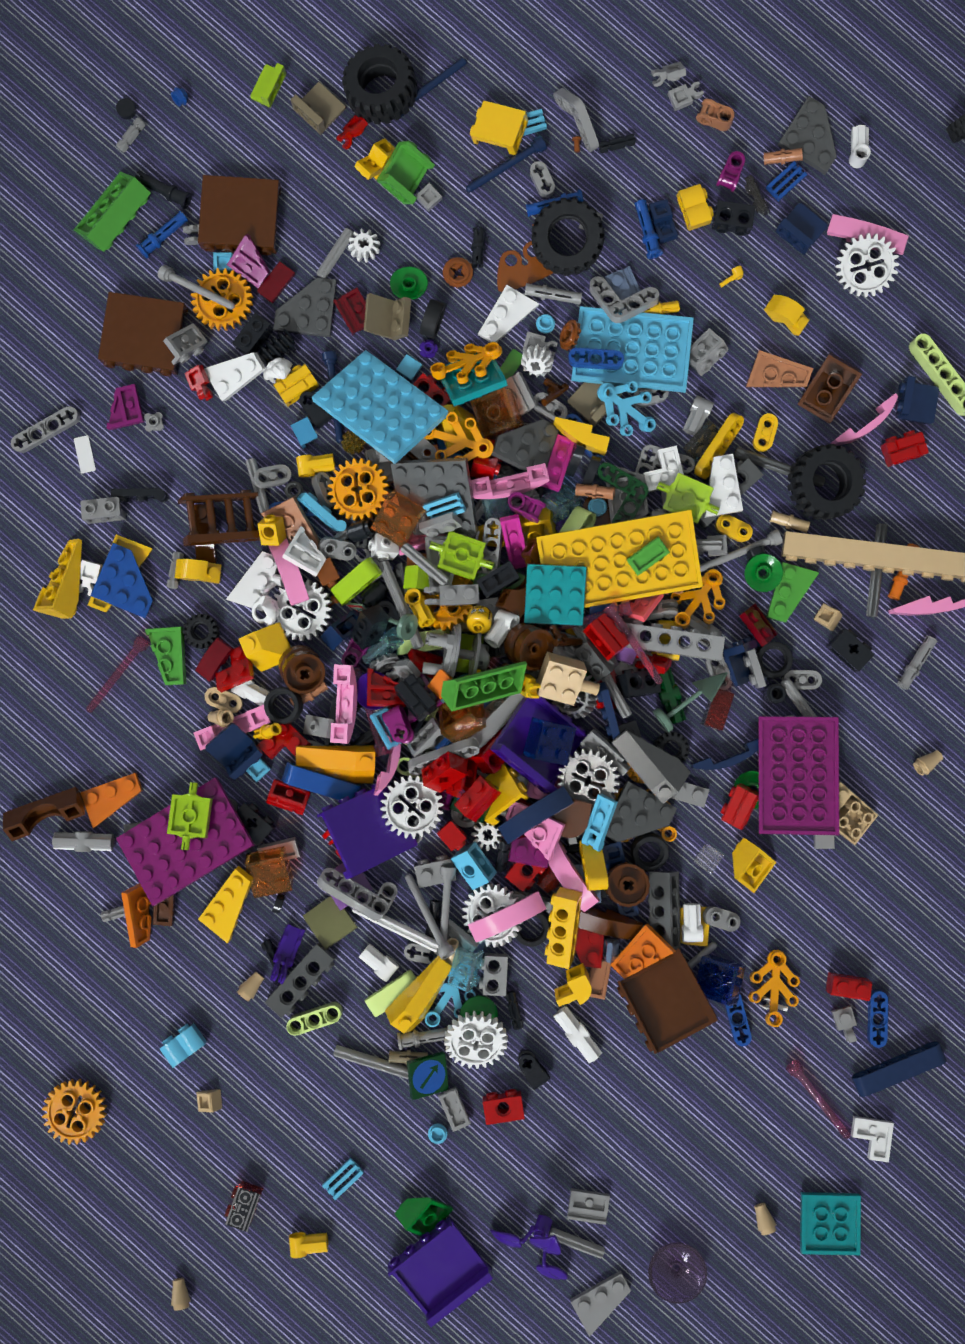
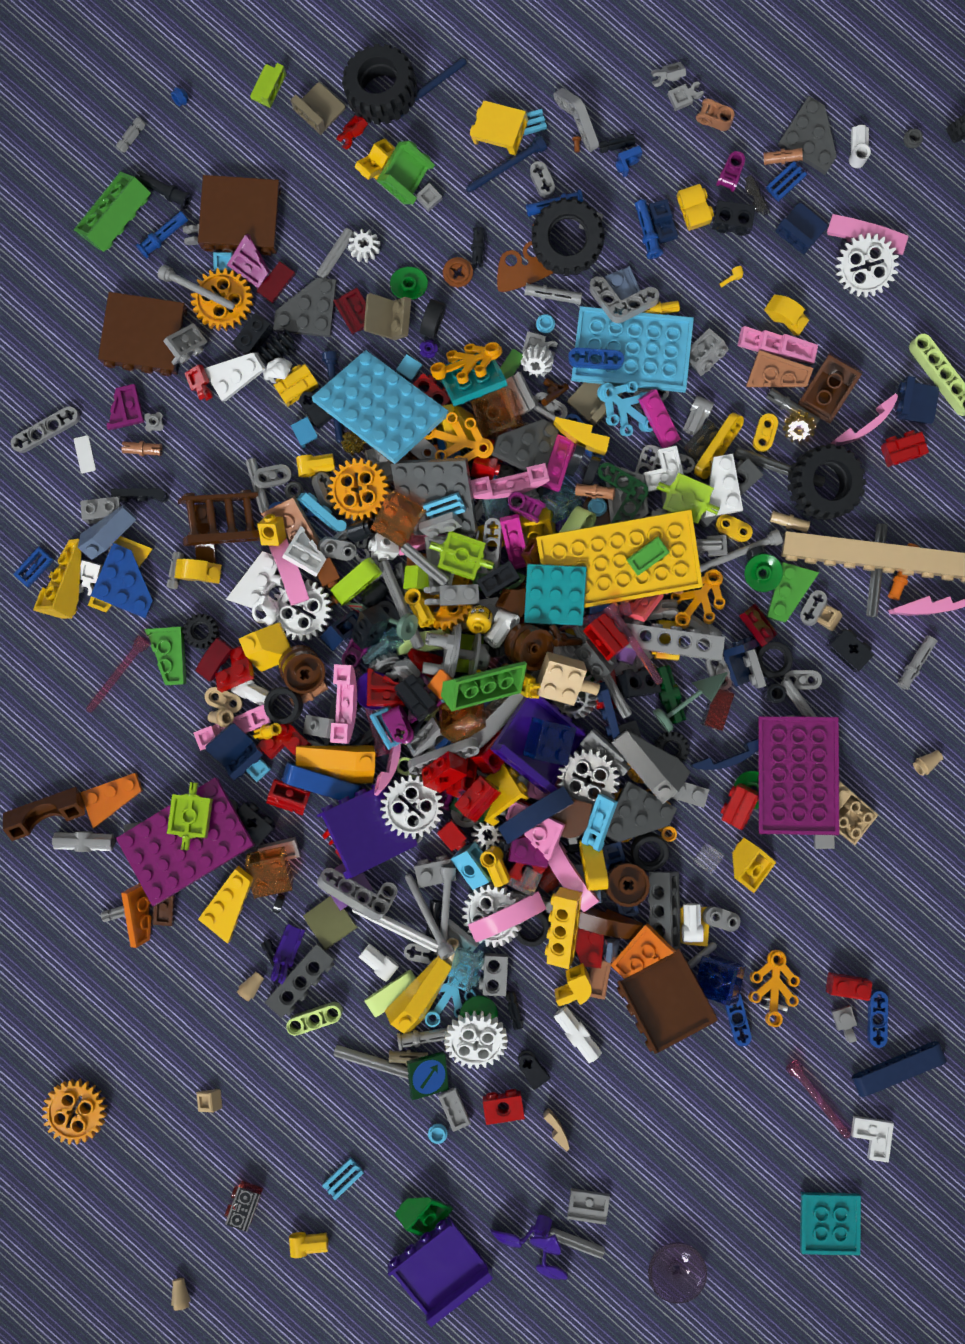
(42, 568): none -> blue tile
(105, 532): none -> sand blue slope
(126, 108): black tile -> none
(141, 448): none -> nougat pin
(182, 1045): medium azure brick -> none
(495, 867): none -> yellow piece
(506, 313): white wing -> none
(528, 881): none -> clear panel
(558, 1133): none -> tan slope
(570, 335): dark orange gear -> none
(600, 1300): light grey wing -> none
(628, 157): none -> blue bracket
(659, 419): none -> dark pink plate
(661, 663): red plate -> none
(765, 1221): tan cone -> none
(779, 345): none -> bright pink slope
(787, 404): none -> dark grey pin
(806, 424): none -> clear yellow gear
(809, 606): none -> light grey beam
(916, 134): none -> dark grey plate

